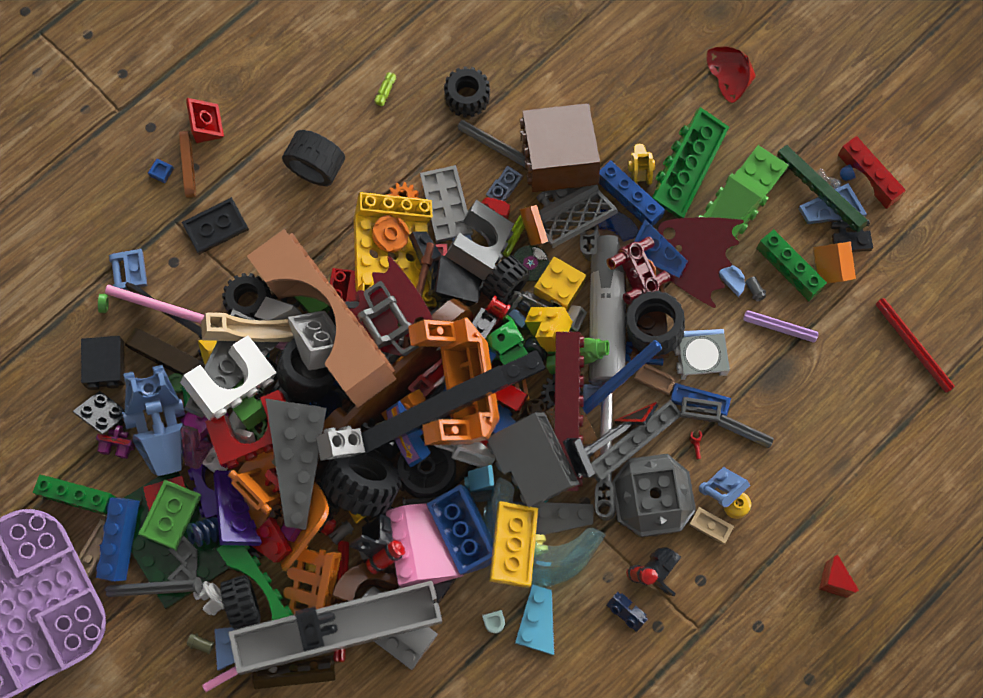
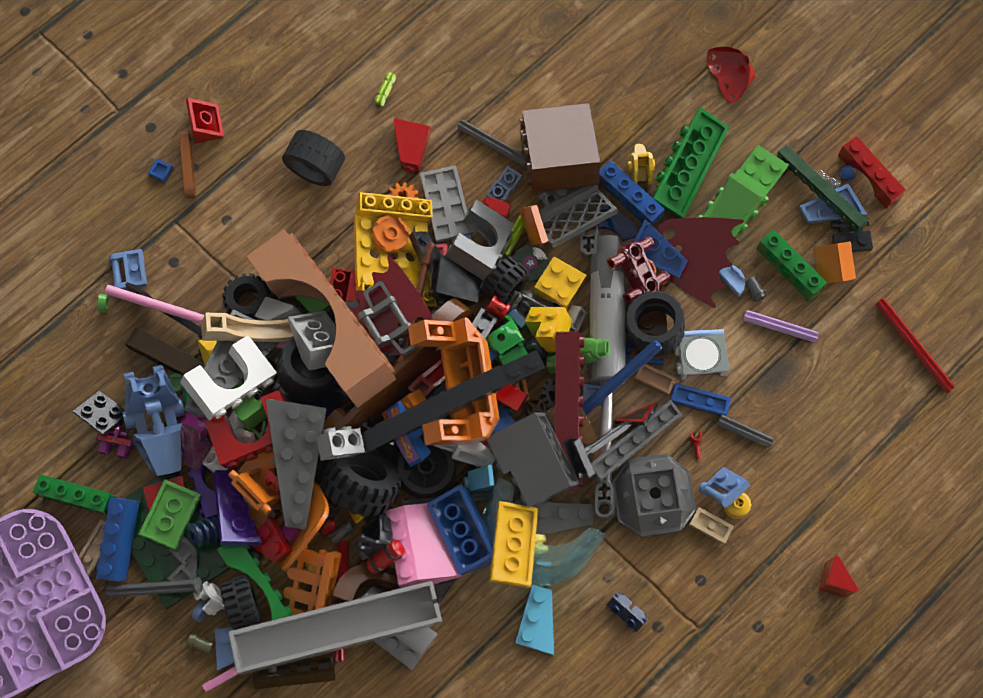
(102, 362): black brick -> none
(198, 613): none -> medium blue tile
(215, 226): black tile -> none
(310, 629): black hinge -> none
(412, 143): none -> red slope
(462, 79): black tyre -> none
(494, 621): light aqua tile -> none
(656, 570): black piece -> none
(684, 408): dark grey tile -> none

